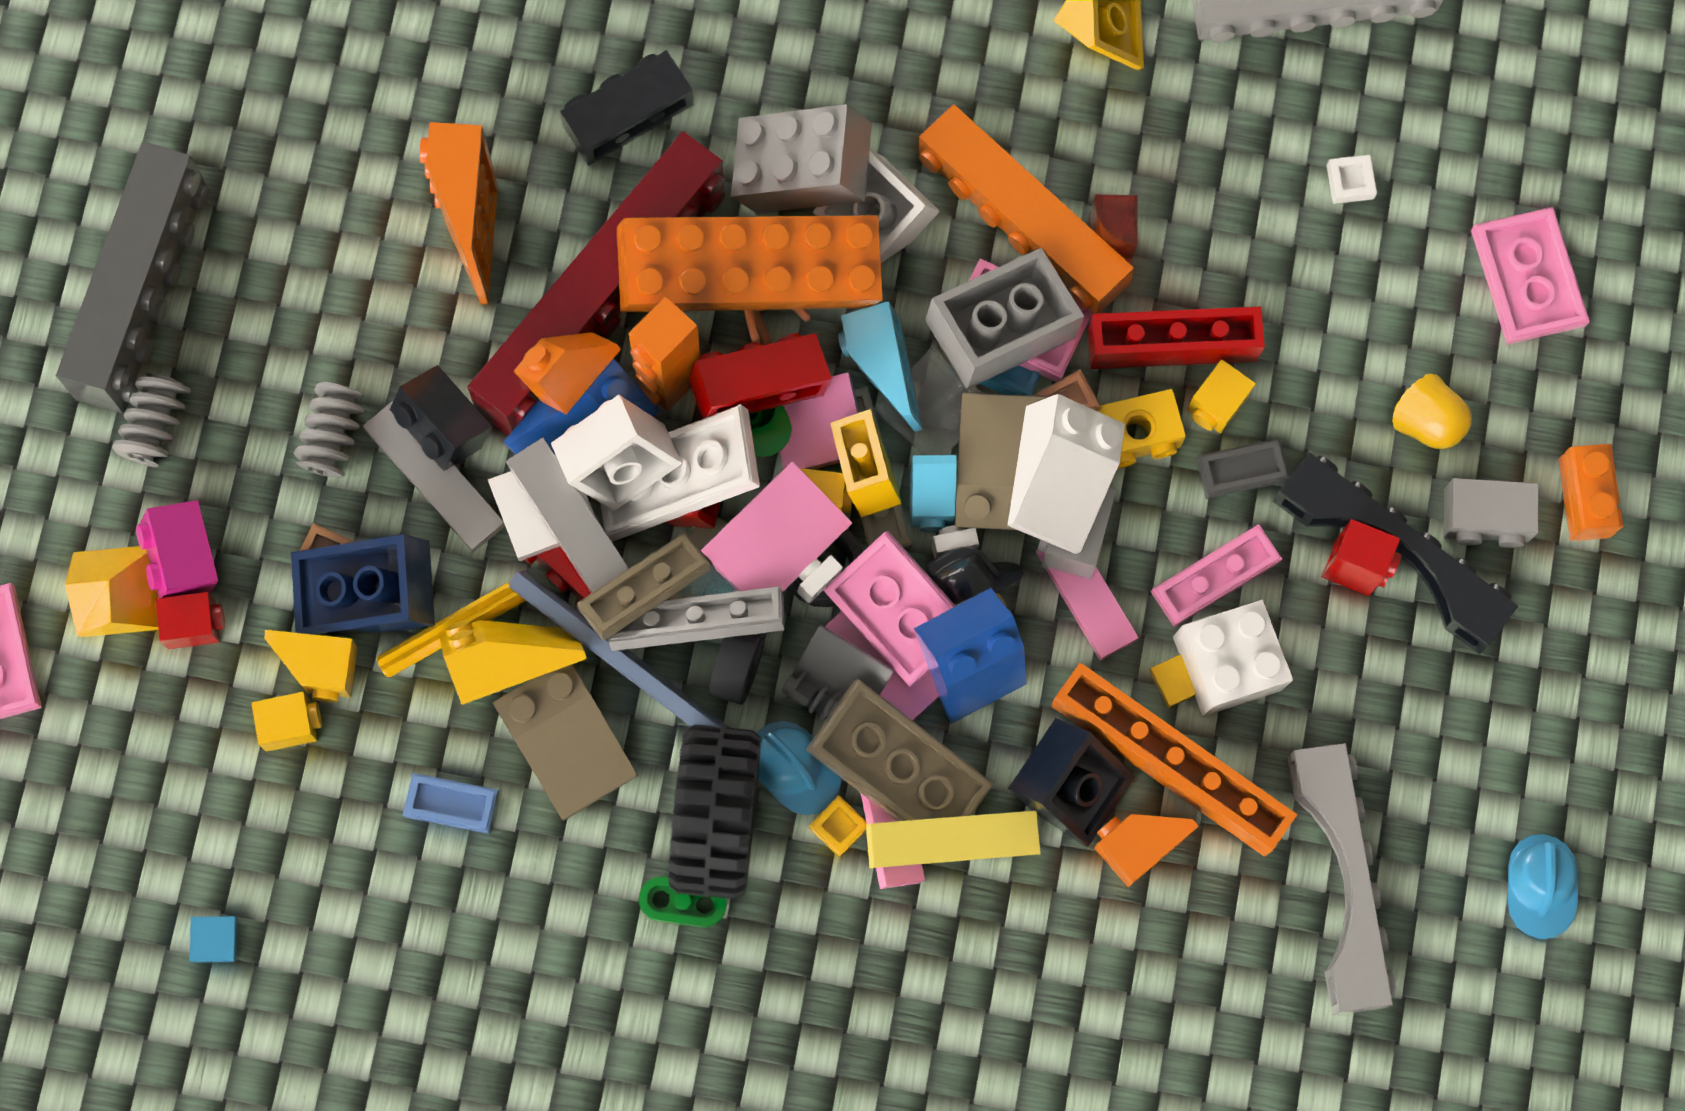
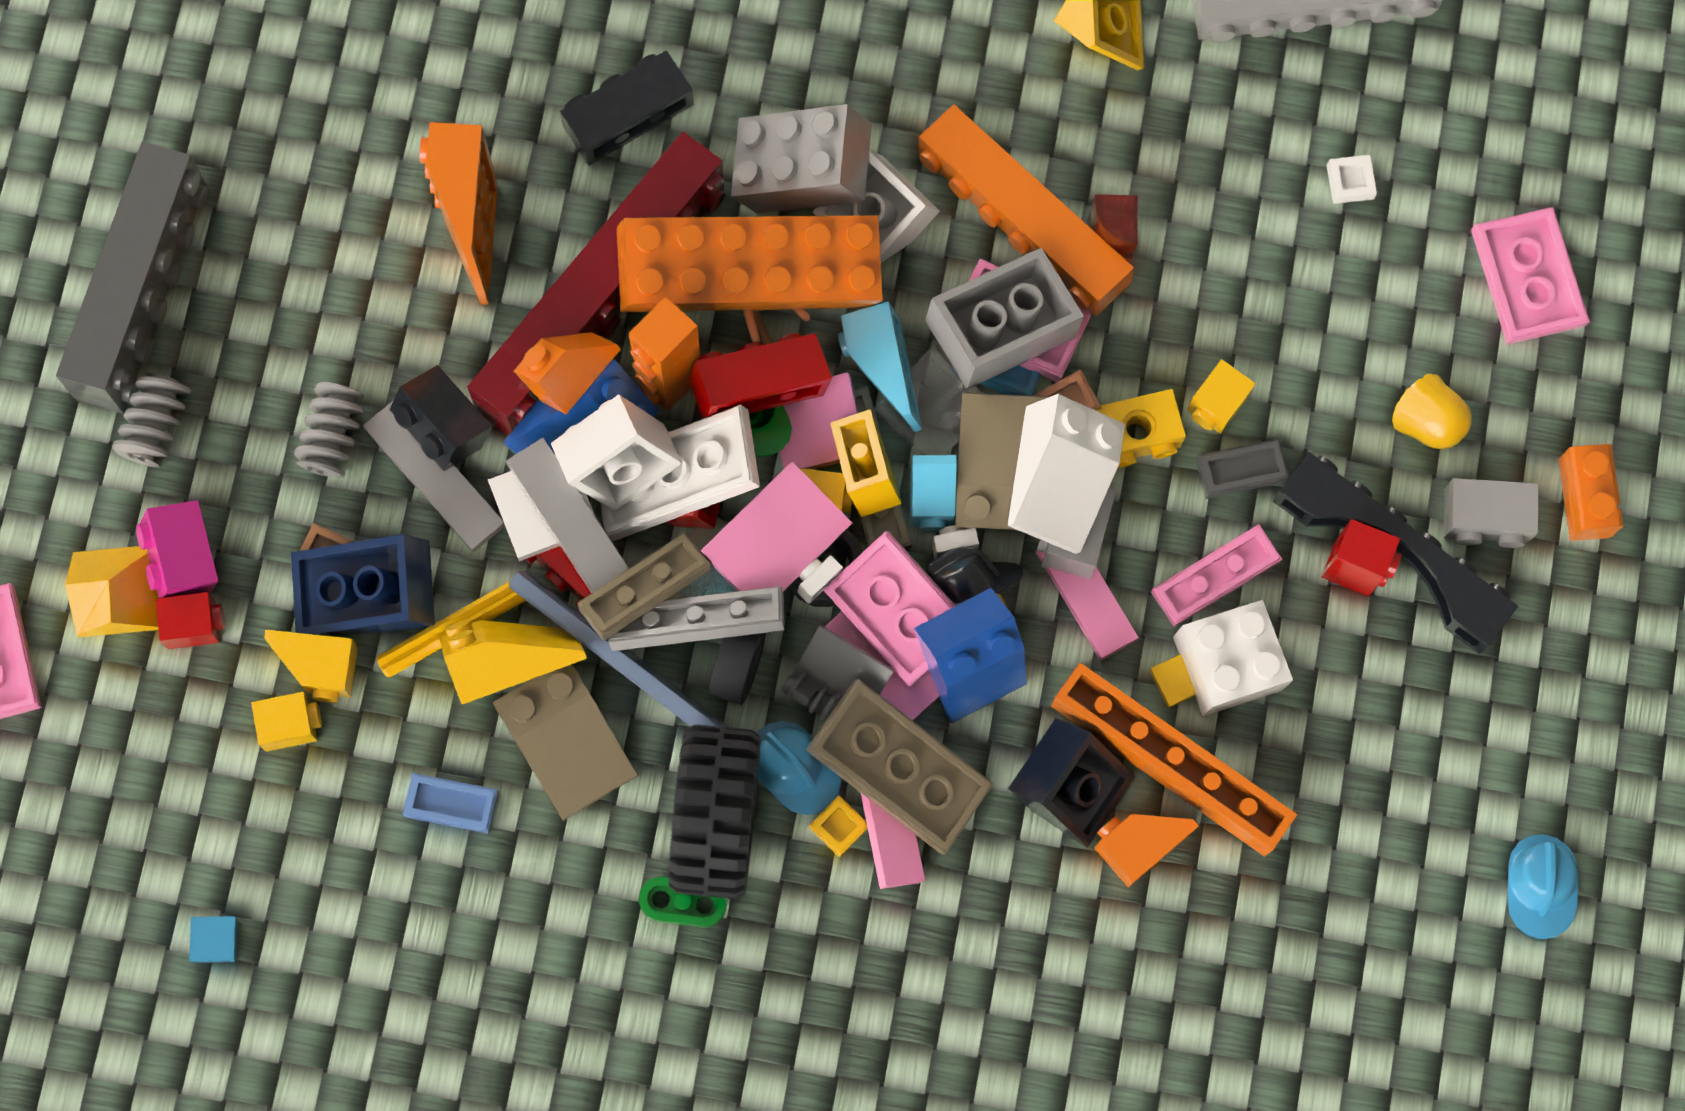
(952, 839): light yellow tile -> none
(1175, 337): red brick -> none
(1326, 790): light grey arch -> none

